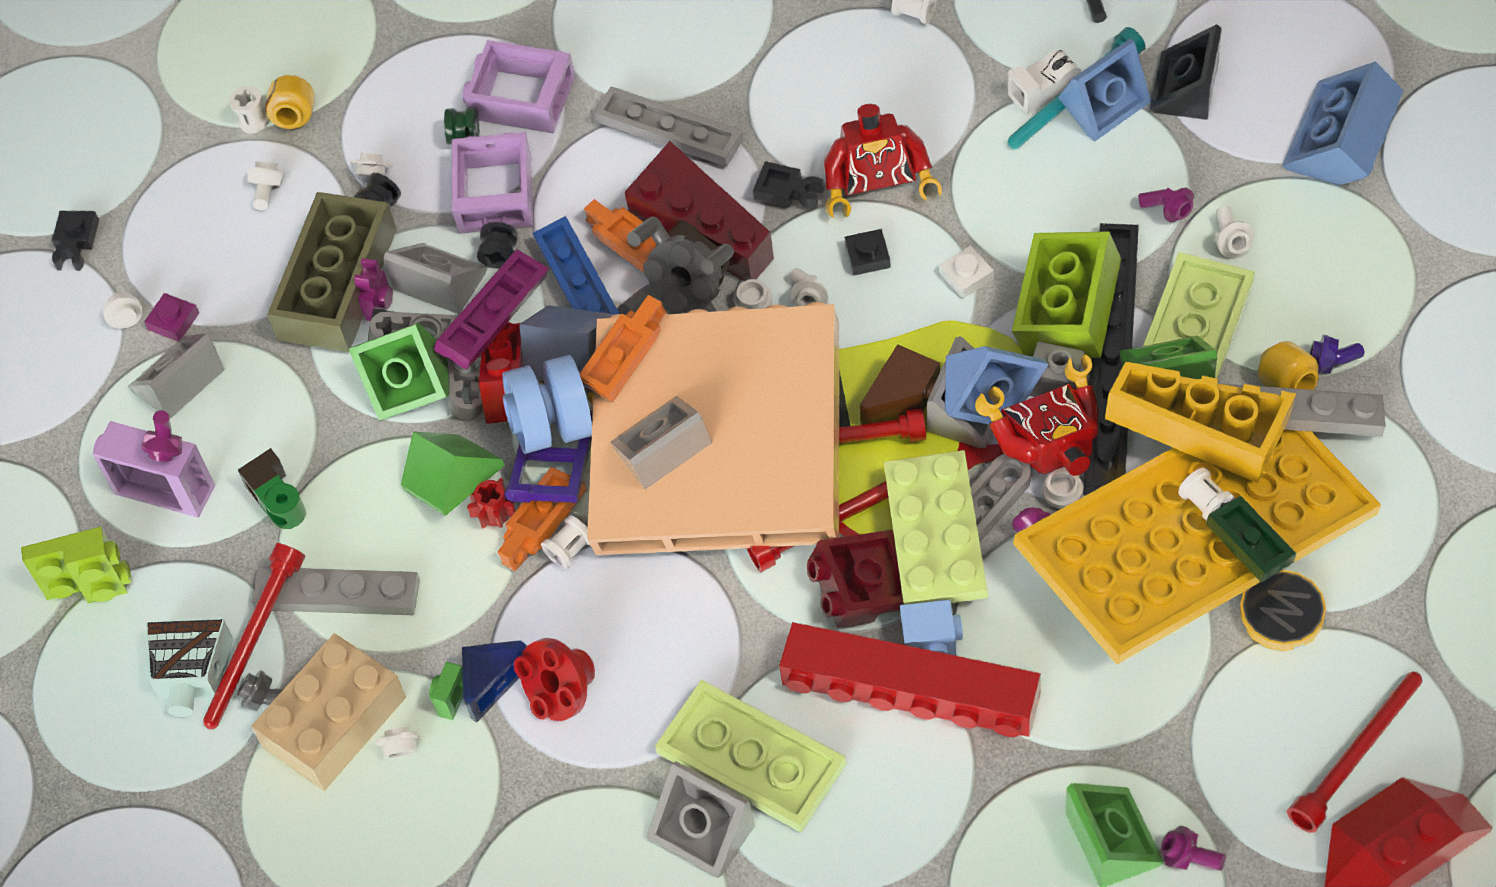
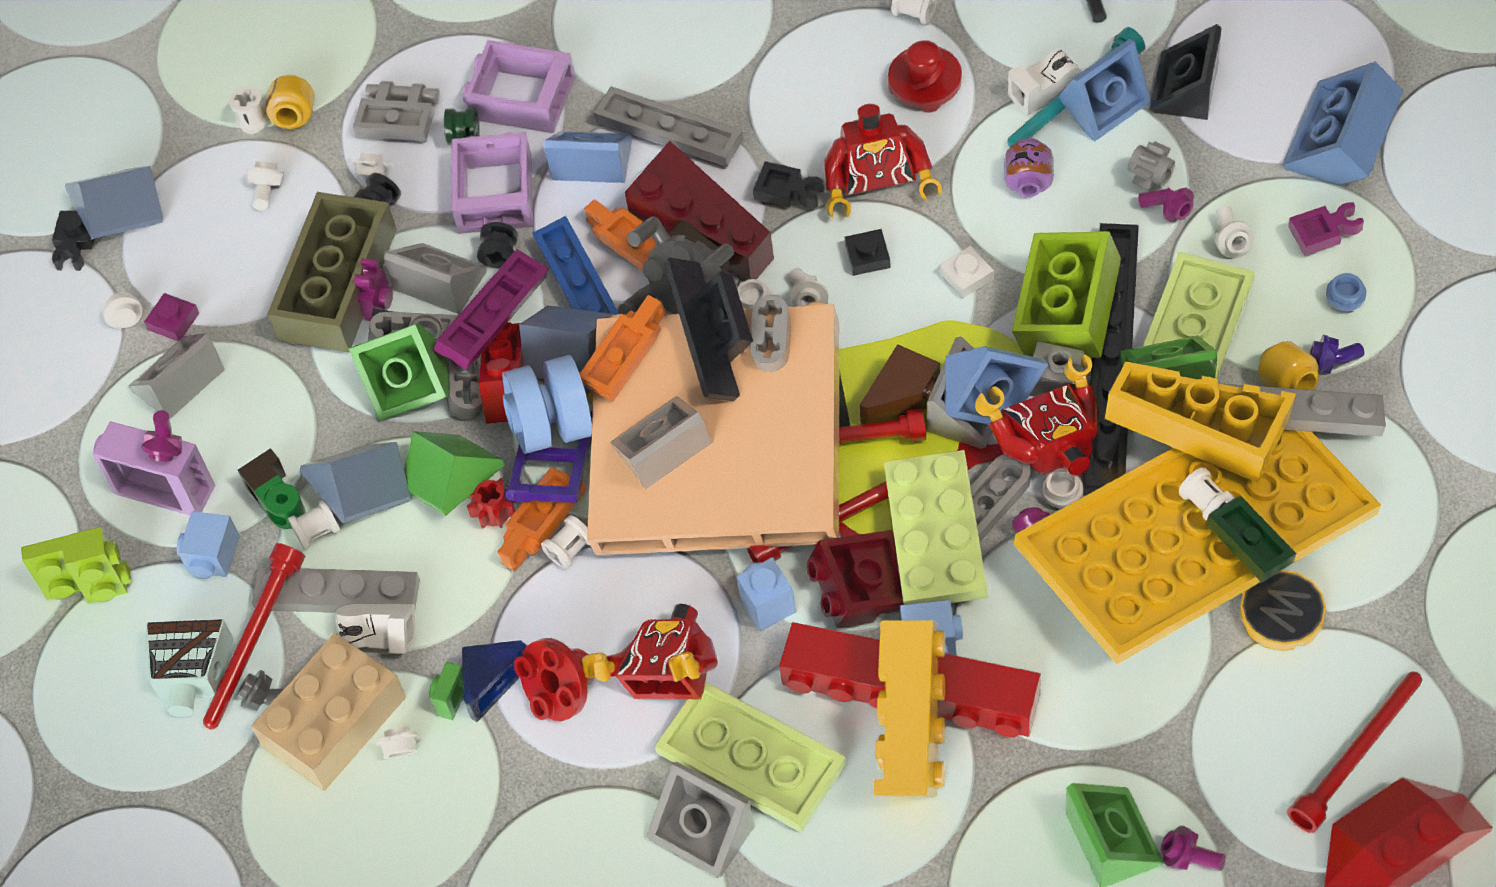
(116, 201): none -> sand blue slope
(208, 544): none -> light blue brick
(313, 524): none -> white bush
(360, 480): none -> sand blue slope
(378, 626): none -> white leg
(396, 119): none -> light grey plate
(588, 156): none -> medium blue slope
(662, 661): none -> red torso
(712, 324): none -> black bracket
(766, 593): none -> light blue brick
(778, 333): none -> light grey beam
(910, 709): none -> yellow wedge
(924, 76): none -> red plate
(1027, 166): none -> medium lavender head
(1151, 165): none -> light grey gear
(1321, 230): none -> magenta plate
(1346, 292): none -> medium blue plate

